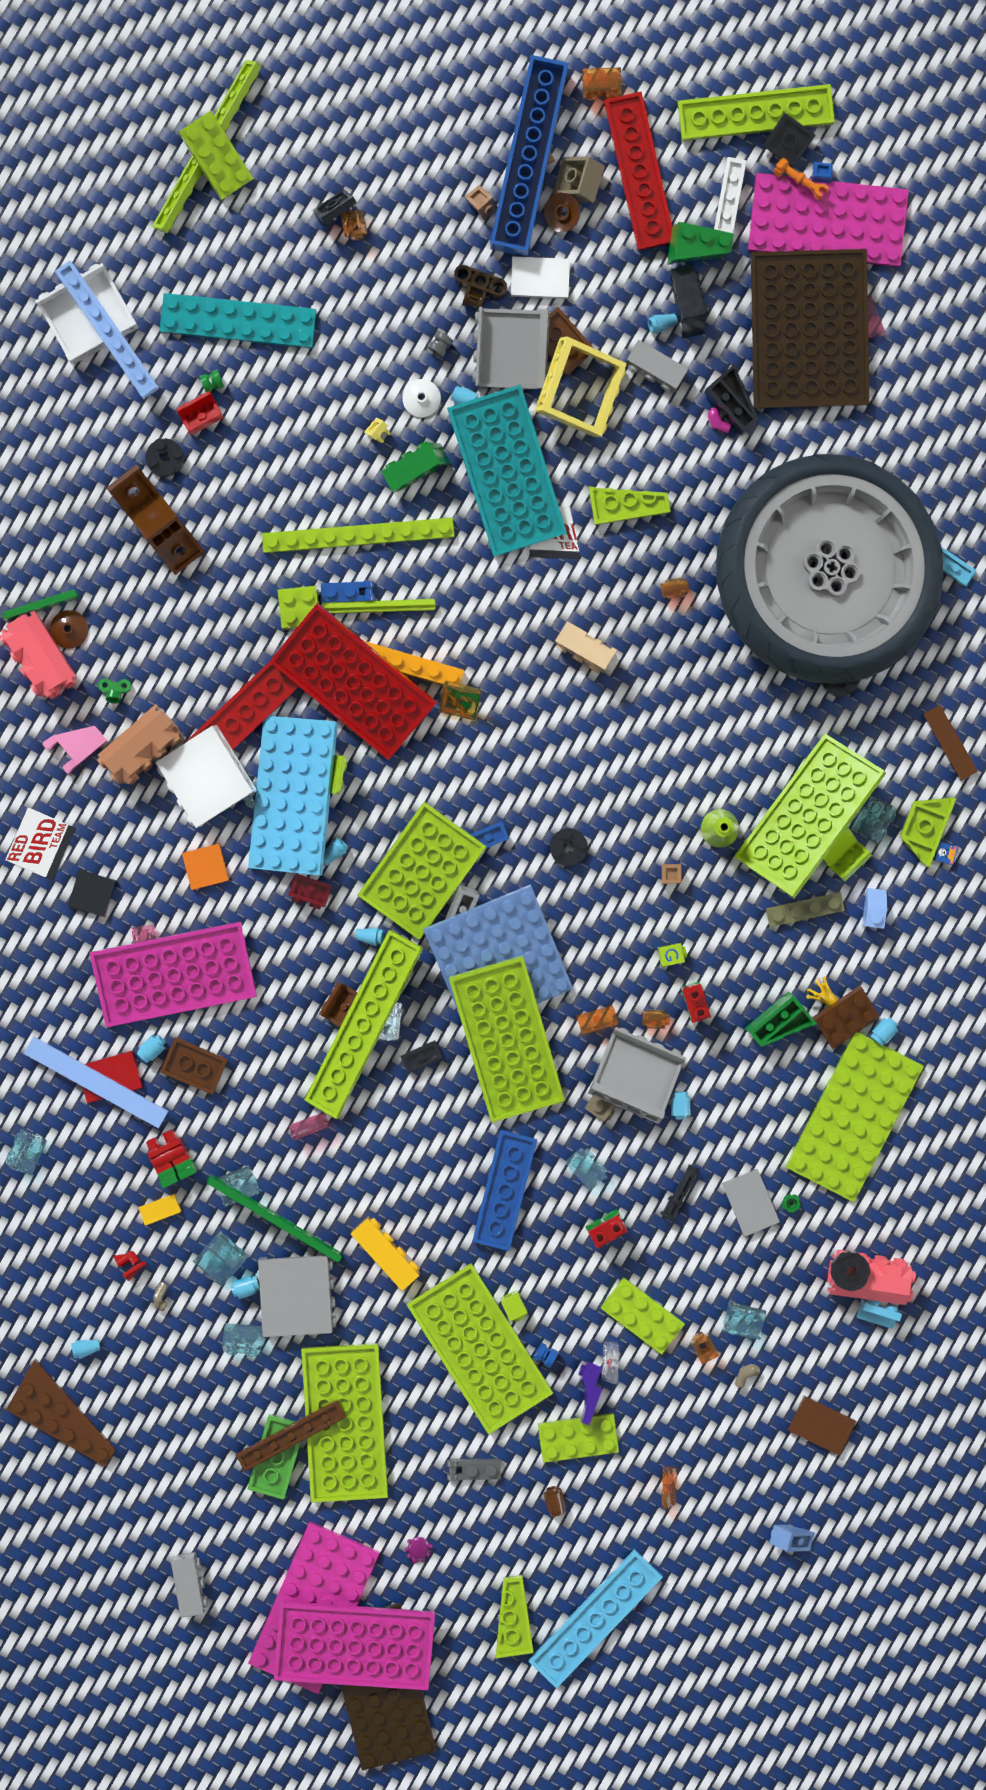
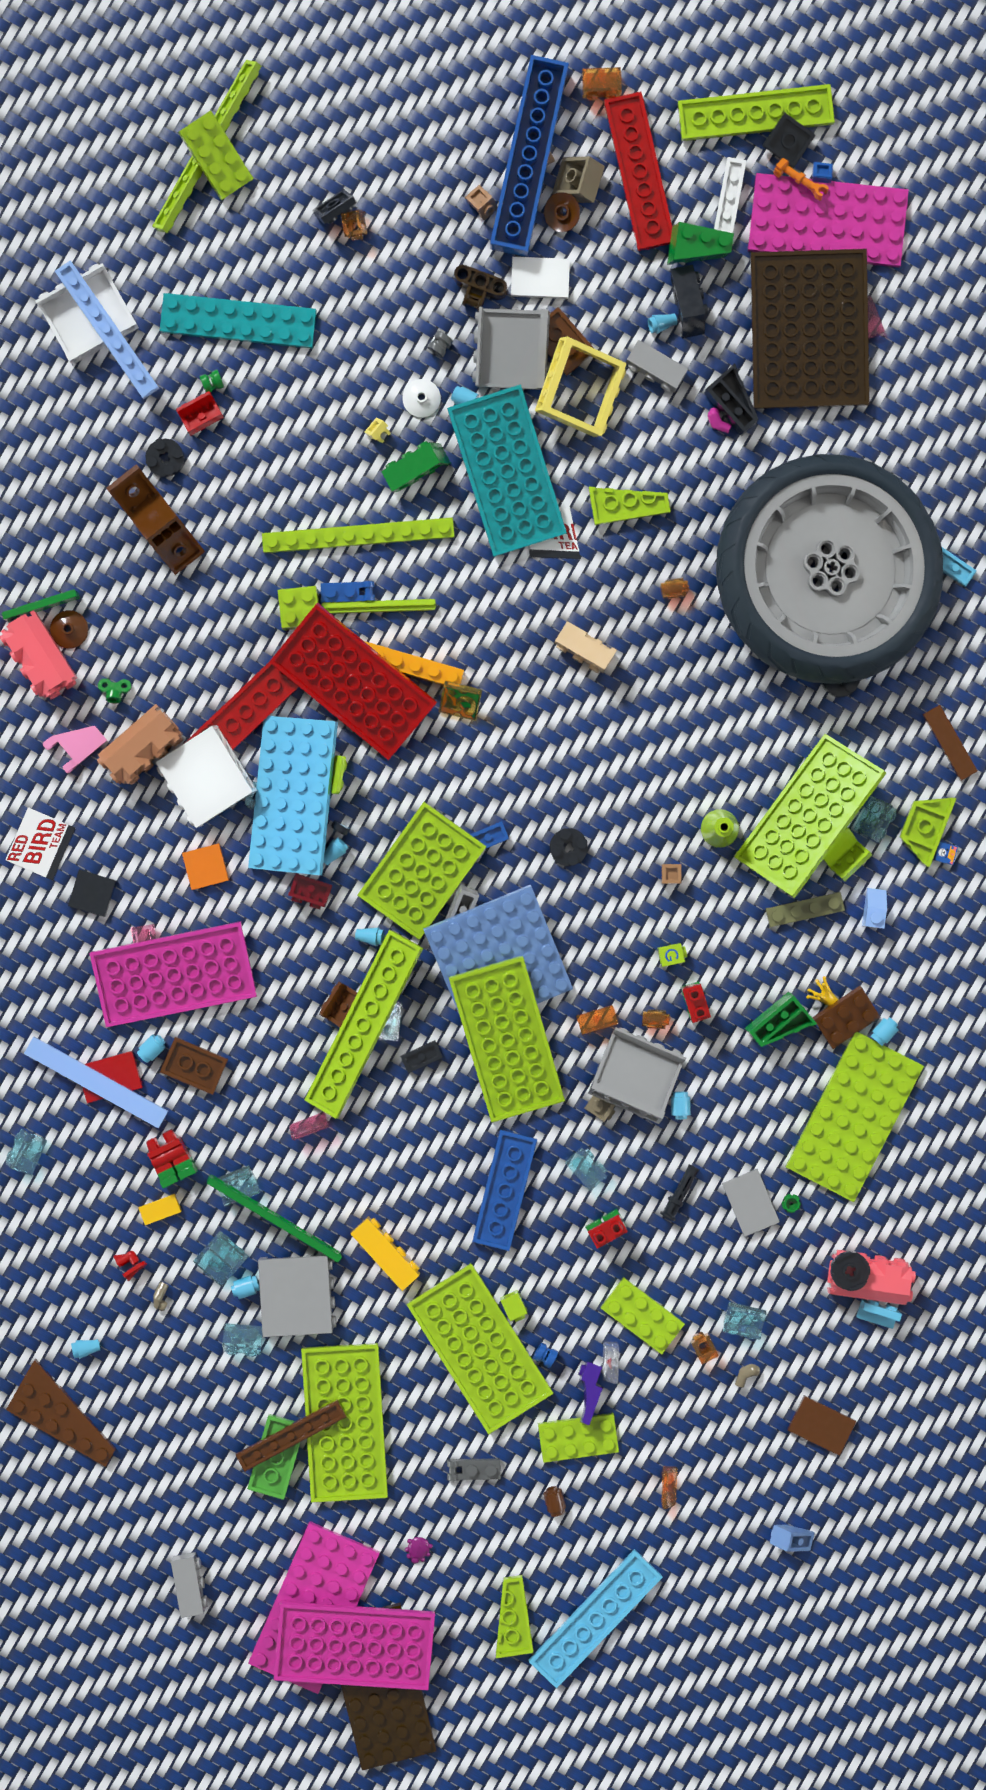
(339, 827): none -> black tile

